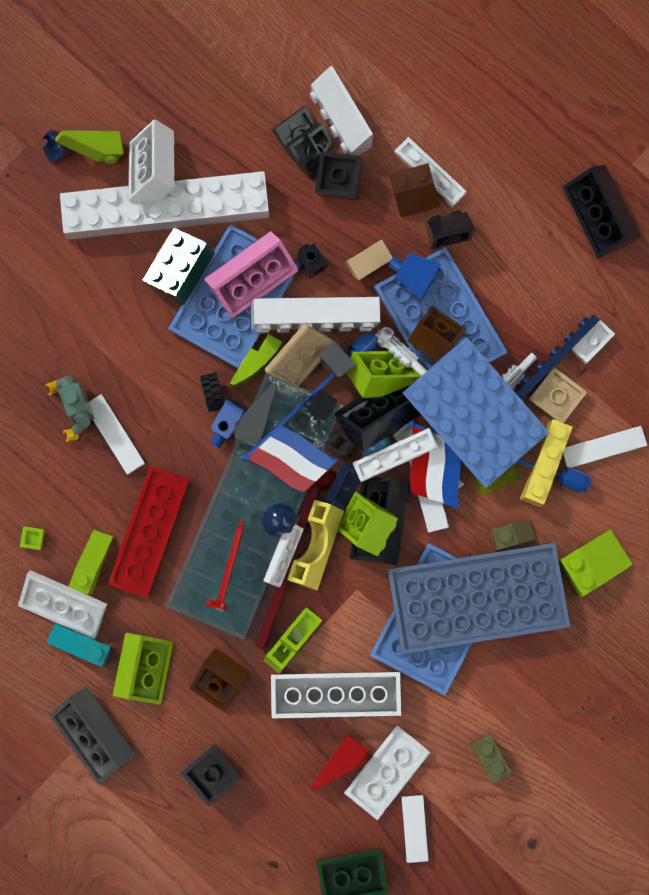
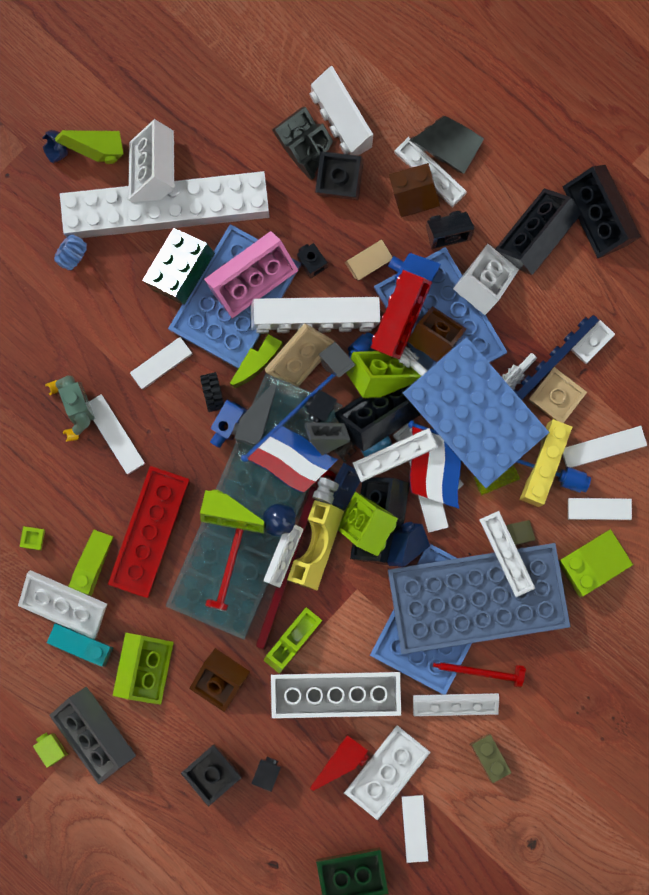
(49, 749): none -> lime brick
(70, 252): none -> medium blue gear
(161, 363): none -> white tile
(225, 511): none -> lime slope
(266, 773): none -> black brick
(325, 490): none -> light grey wheel
(327, 436): none -> dark grey slope
(401, 314): none -> red brick
(407, 544): none -> dark blue slope
(449, 143): none -> pearl dark grey slope
(456, 704): none -> white tile
(486, 279): none -> white slope
(507, 554): none -> white tile
(517, 678): none -> red piece
(539, 230): none -> black slope
(599, 509): none -> white tile

